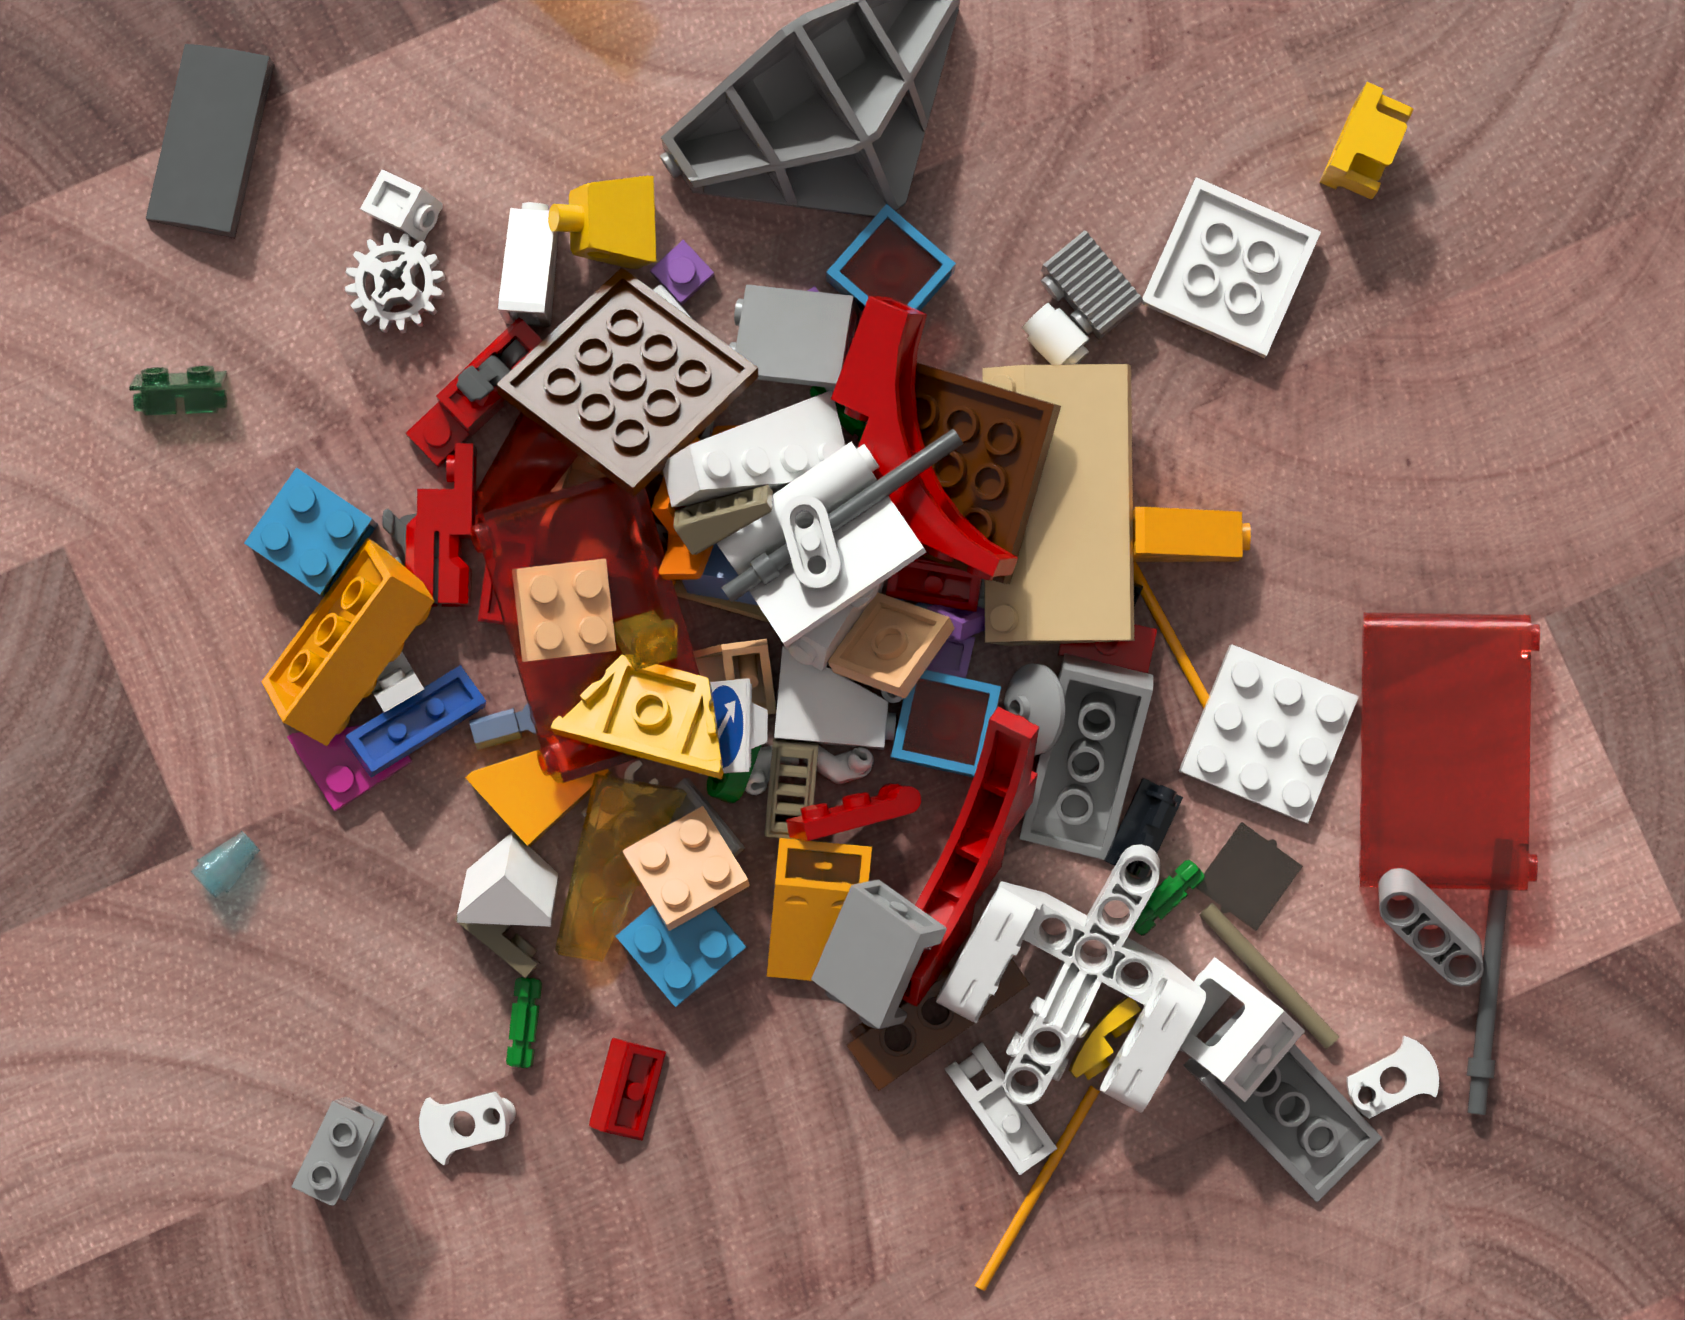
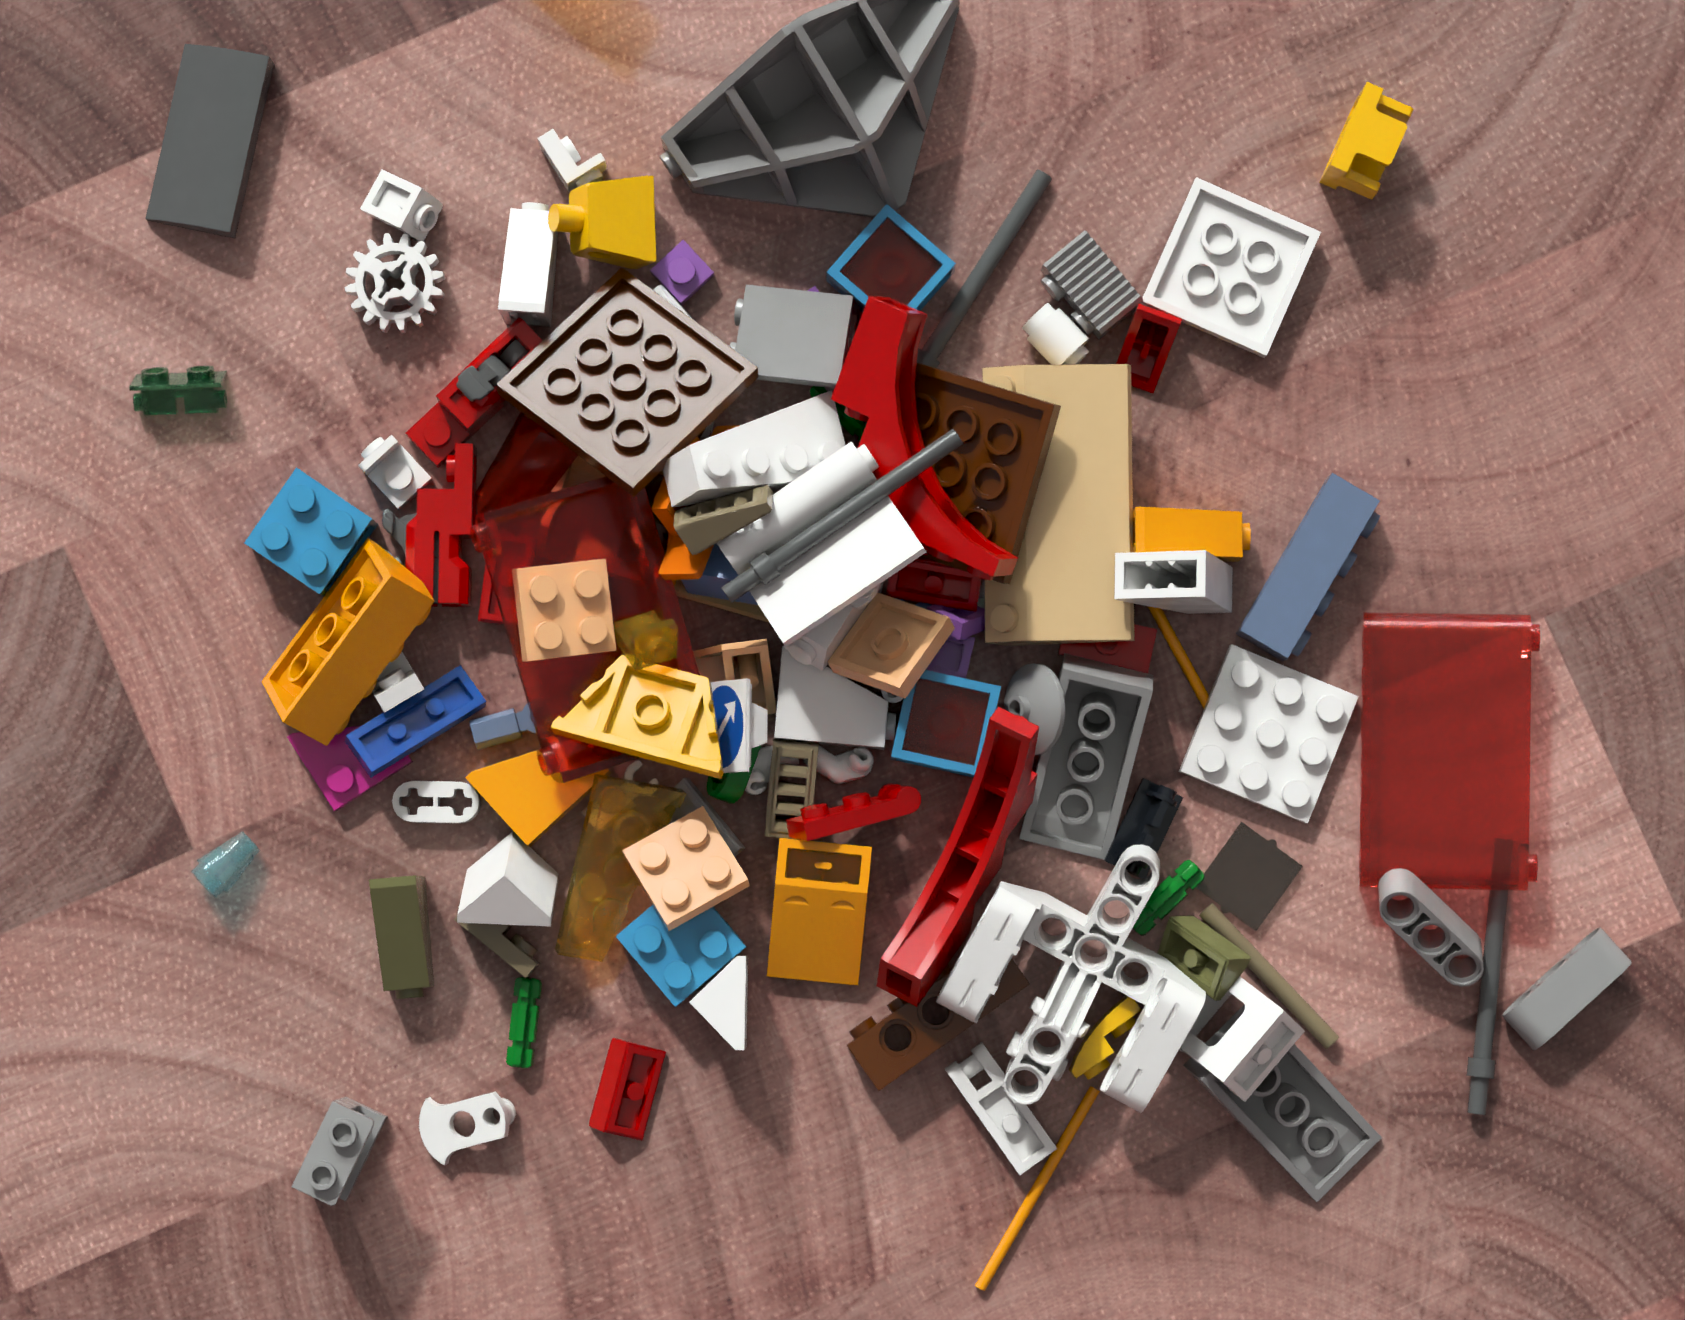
(393, 470): none -> white bracket
(403, 934): none -> olive slope
(435, 813): none -> white beam
(563, 159): none -> white bracket
(725, 1002): none -> white slope
(810, 542): white plate -> none
(875, 952): light grey panel -> none
(983, 269): none -> dark grey bar
(1148, 345): none -> red slope
(1174, 581): none -> white slope
(1203, 955): none -> olive slope
(1308, 567): none -> sand blue brick
(1419, 1072): white piece -> none
(1566, 988): none -> light grey beam

